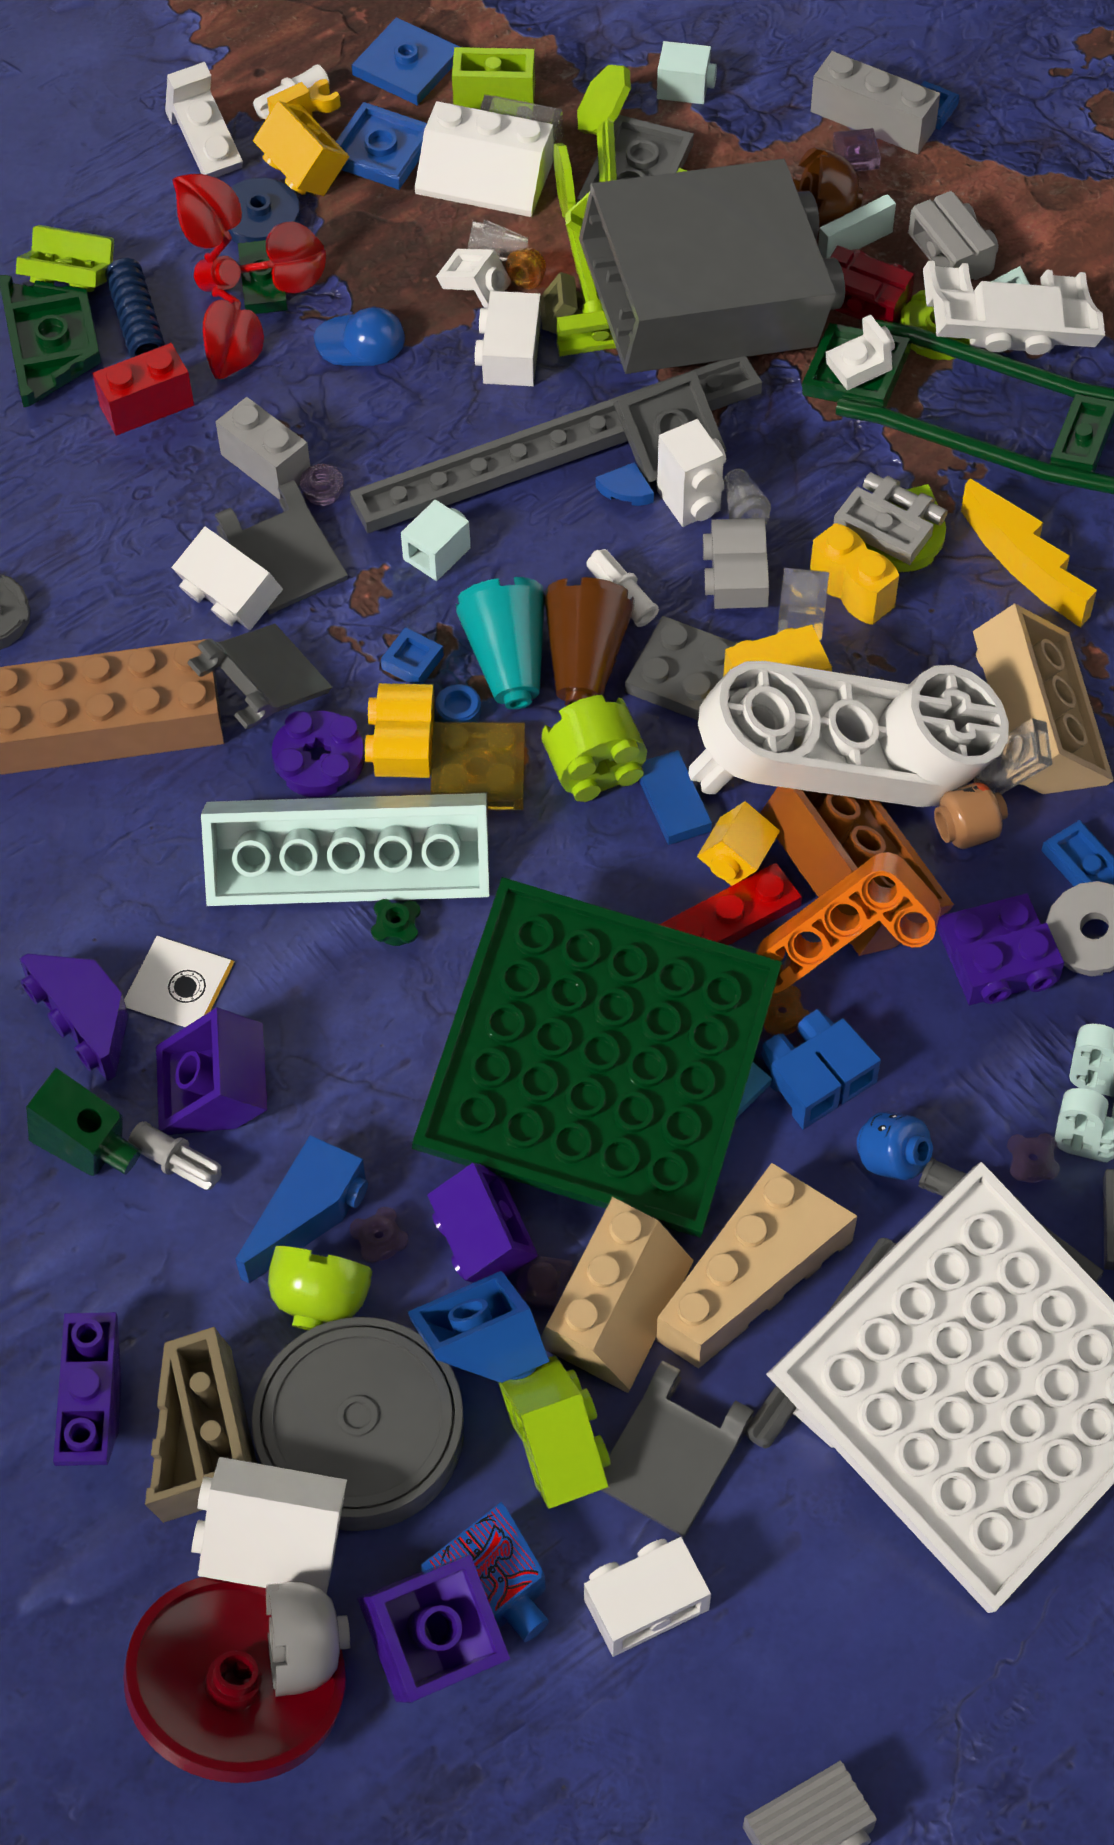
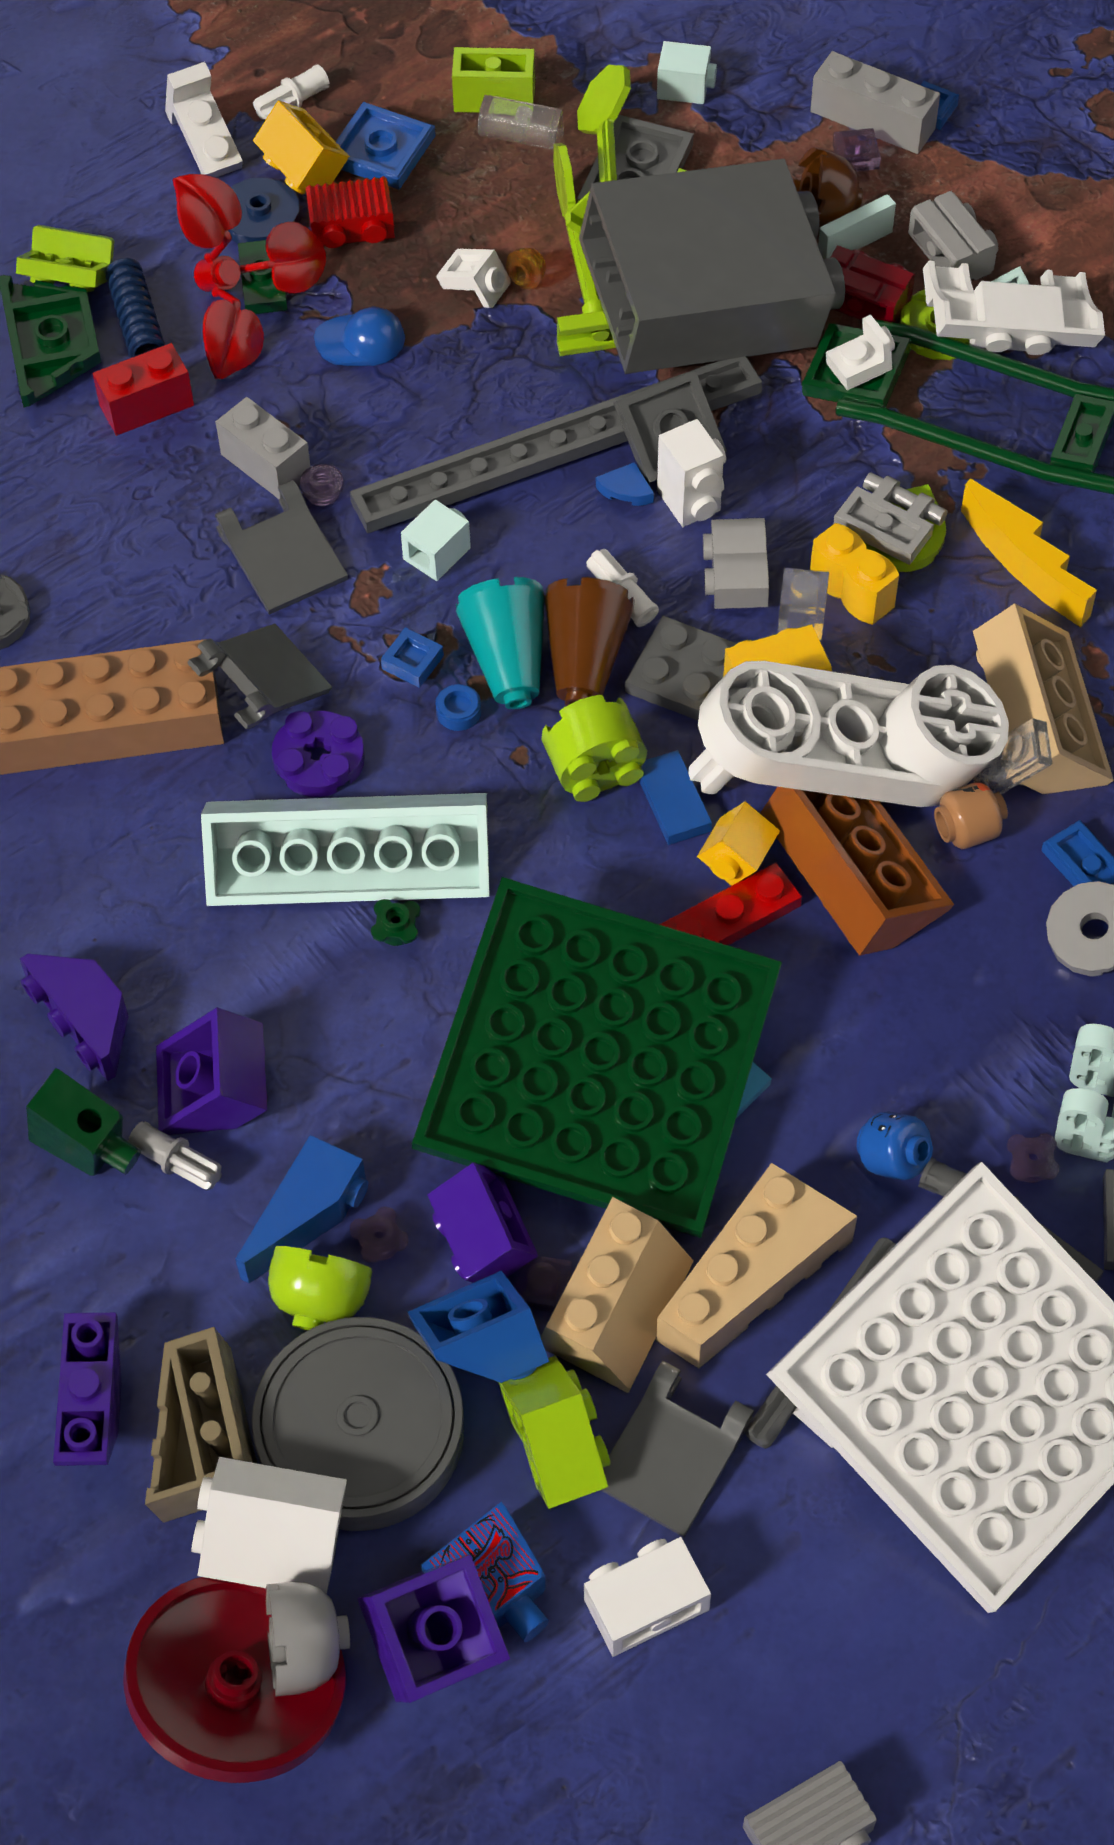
(177, 982): white sticker -> none
(227, 579): white brick -> none
(311, 99): yellow plate -> none
(351, 212): none -> red brick
(402, 730): yellow brick -> none
(405, 61): blue plate -> none
(480, 760): clear yellow plate -> none
(484, 159): white slope -> none
(495, 237): clear cone -> none
(510, 338): white brick -> none
(560, 300): olive tile -> none
(745, 497): clear cone -> none
(787, 1022): clear orange plate -> none
(823, 1070): blue hips -> none
(838, 929): orange beam -> none
(1000, 949): dark purple plate -> none

